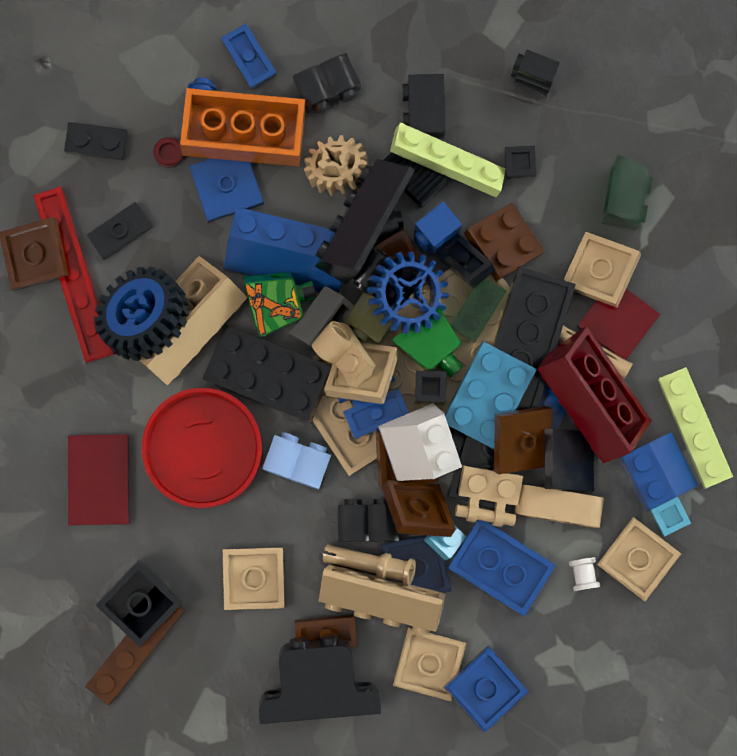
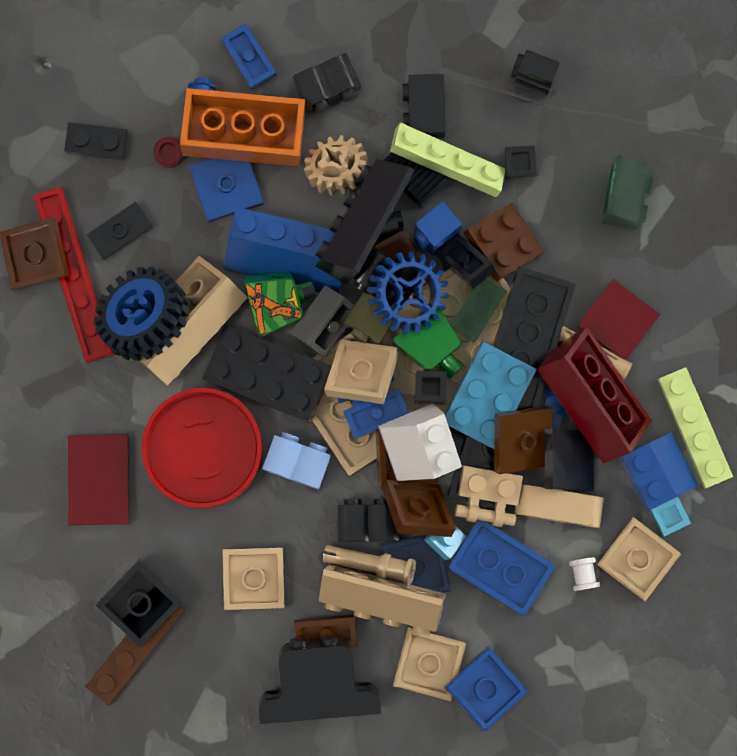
(341, 347): tan plate -> none
(602, 269): tan plate -> none

